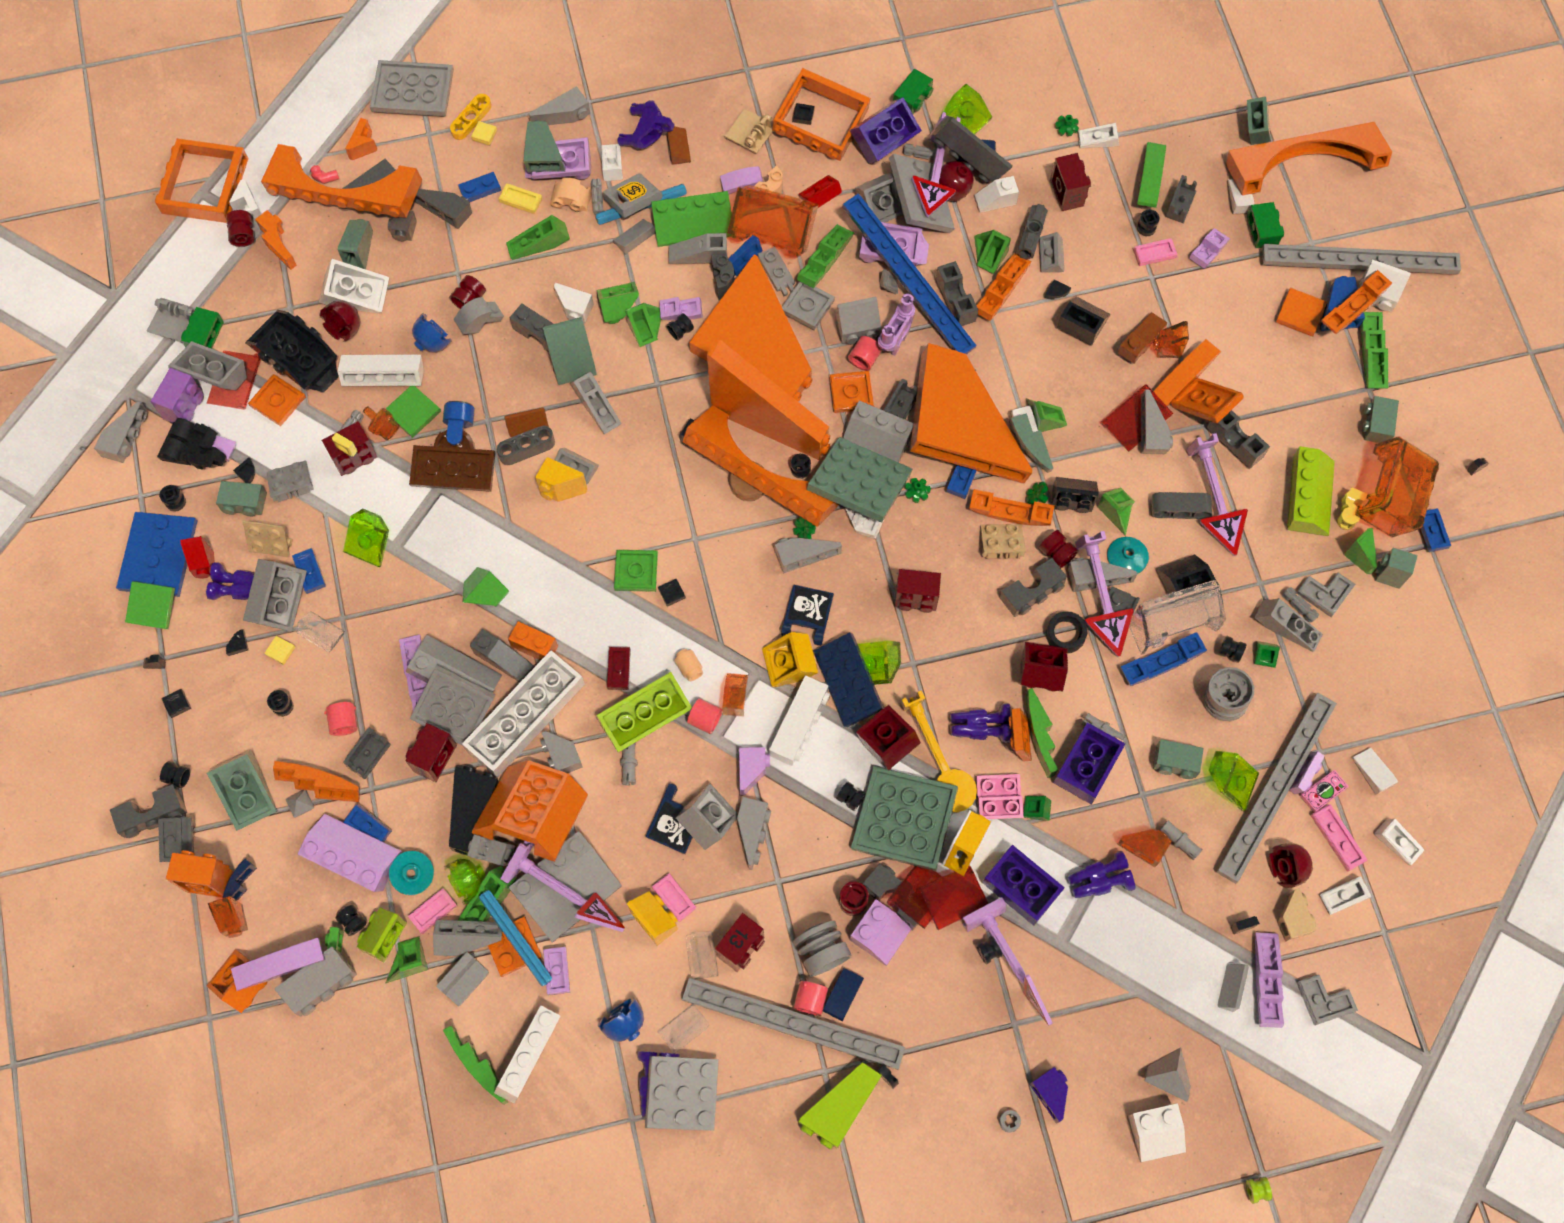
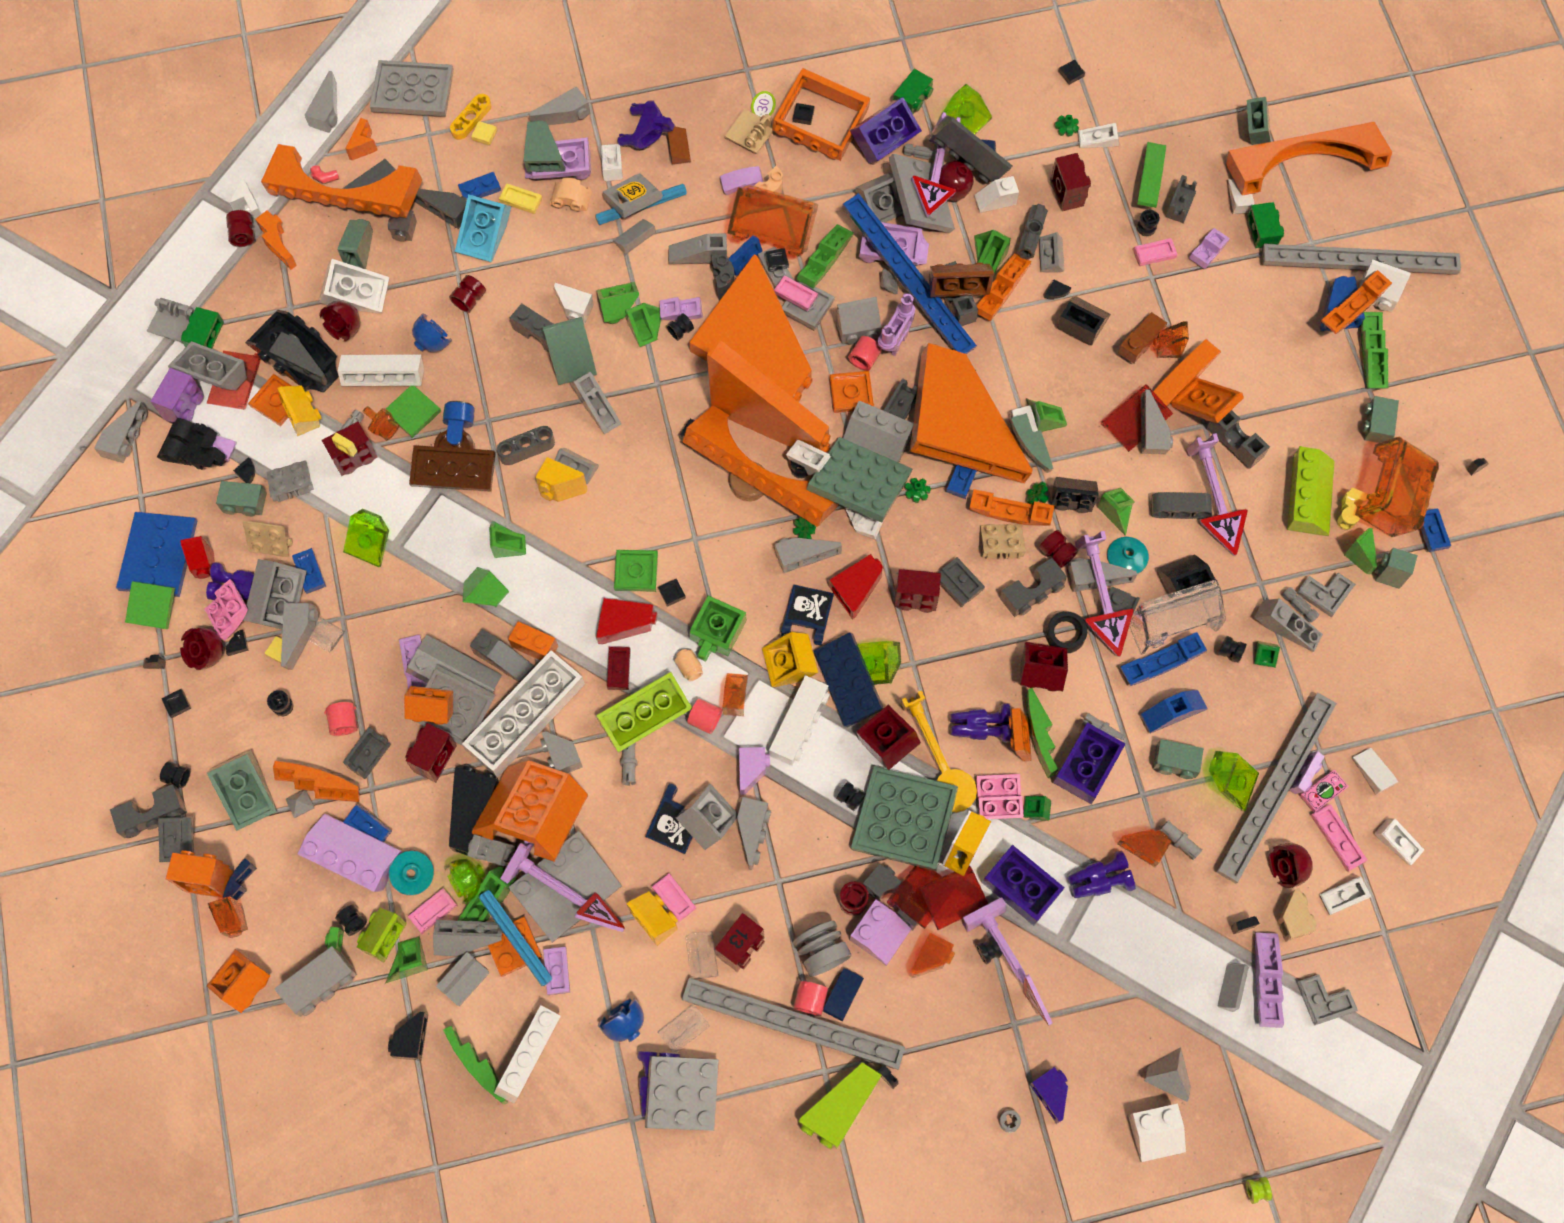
(172, 498): black wheel -> none
(198, 211): orange window -> none
(201, 648): none -> dark red cylinder
(226, 610): none -> bright pink slope
(277, 964): lavender slope -> none
(294, 356): none -> dark grey slope
(297, 628): none -> light grey slope
(299, 408): none -> yellow slope
(323, 108): none -> light grey slope
(409, 1039): none -> black slope
(428, 705): none -> orange brick
(475, 314): light grey brick -> none
(482, 228): none -> medium azure slope
(506, 542): none -> bright green slope
(525, 421): dark orange slope -> none
(539, 238): bright green slope -> none
(597, 198): light grey axle -> none
(624, 619): none -> red slope
(691, 217): bright green slope -> none
(721, 638): none -> bright green hinge
(763, 103): none -> sticker
(777, 259): none -> black tile
(796, 293): none -> bright pink tile
(808, 457): none -> white slope
(822, 191): red slope -> none
(856, 584): none -> red slope
(933, 956): none -> clear orange slope
(960, 279): none -> dark orange slope
(960, 582): none -> dark grey plate
(1071, 72): none -> black tile
(1173, 710): none -> blue slope
(1236, 686): light grey wheel -> none
(1301, 312): orange tile -> none

